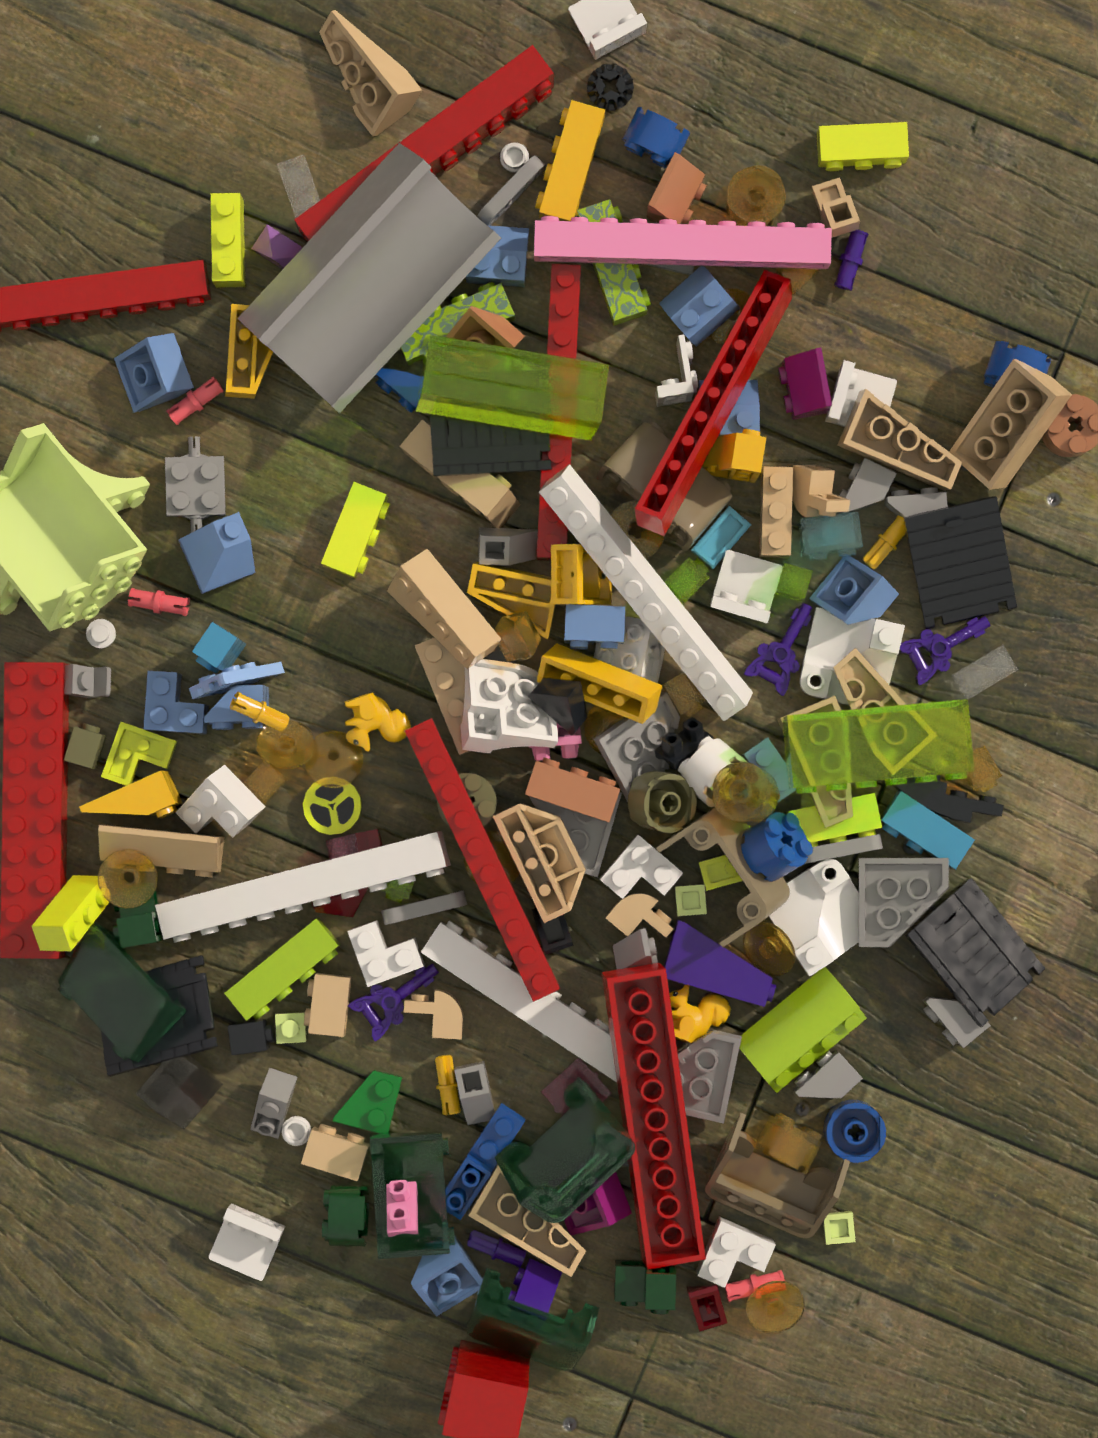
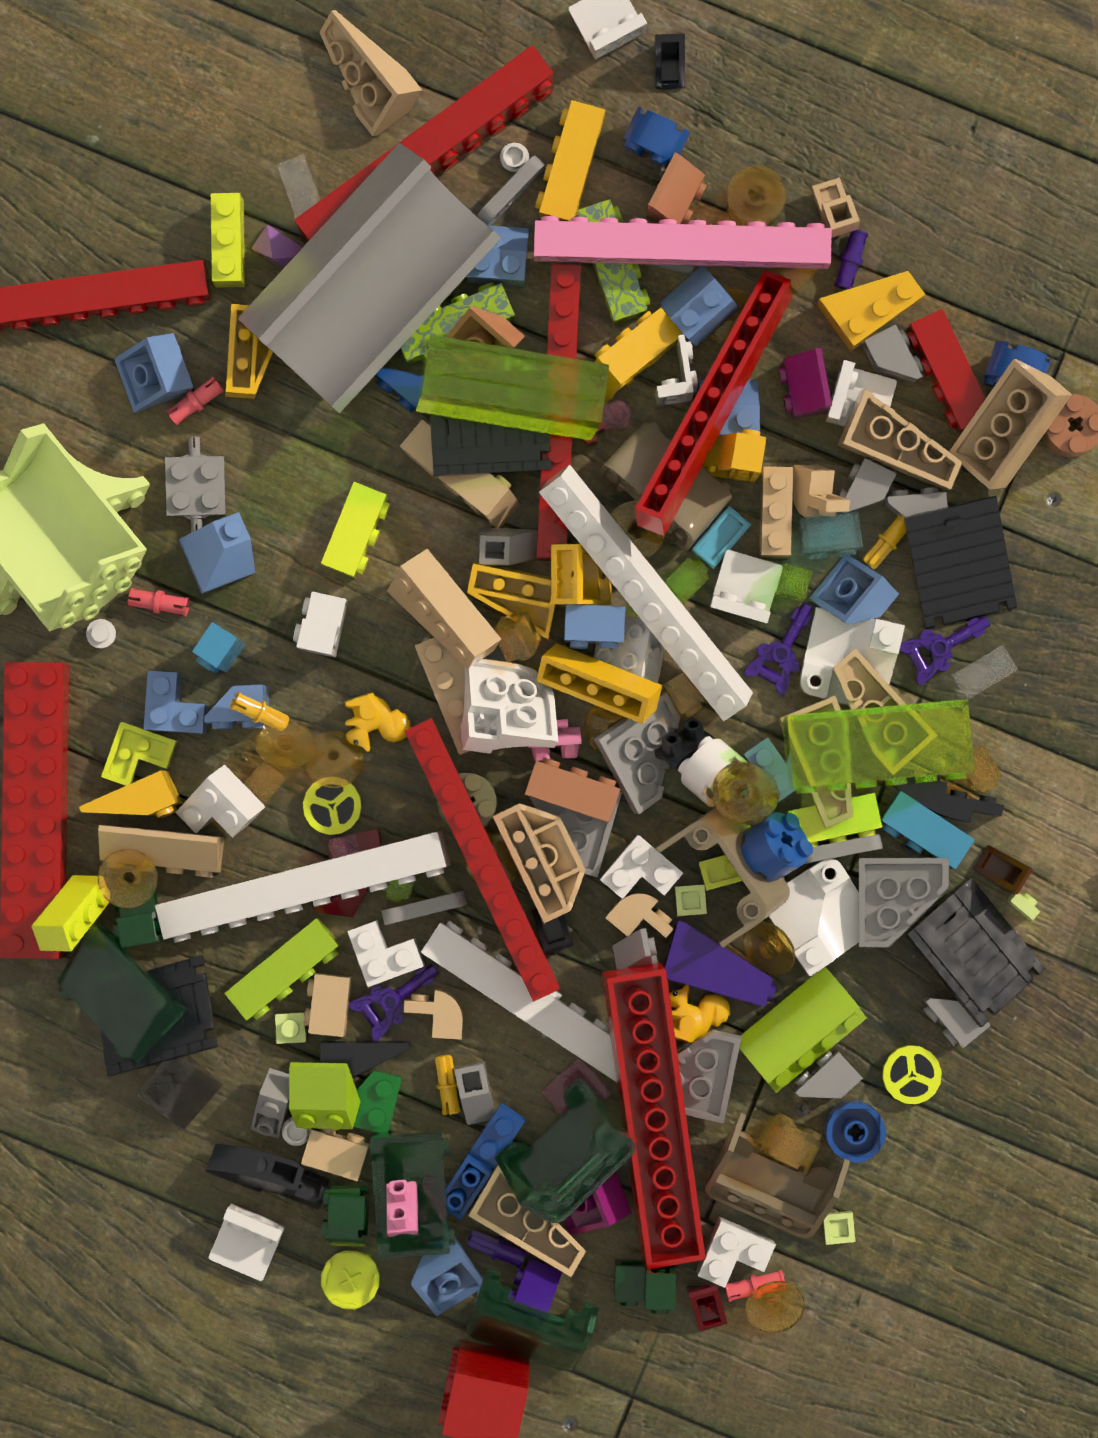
(85, 746): olive brick -> none
(87, 681): light grey bracket -> none
(234, 676): light blue wing -> none
(250, 1036): black brick -> none
(269, 1172): none -> black slope
(322, 626): none -> white brick
(322, 1096): none -> lime slope
(350, 1279): none -> neon yellow tile
(360, 1054): none -> black slope
(562, 702): black slope -> none
(611, 100): black gear -> none
(615, 415): none -> clear pink leg
(637, 349): none -> yellow wedge
(661, 801): olive brick -> none
(669, 61): none -> black slope
(862, 145): neon yellow brick -> none
(869, 307): none -> yellow wedge
(891, 356): none -> light grey slope
(911, 1074): none -> neon yellow tile
(947, 367): none -> red brick
(1003, 870): none -> reddish brown slope
(1024, 904): none -> yellowish green plate

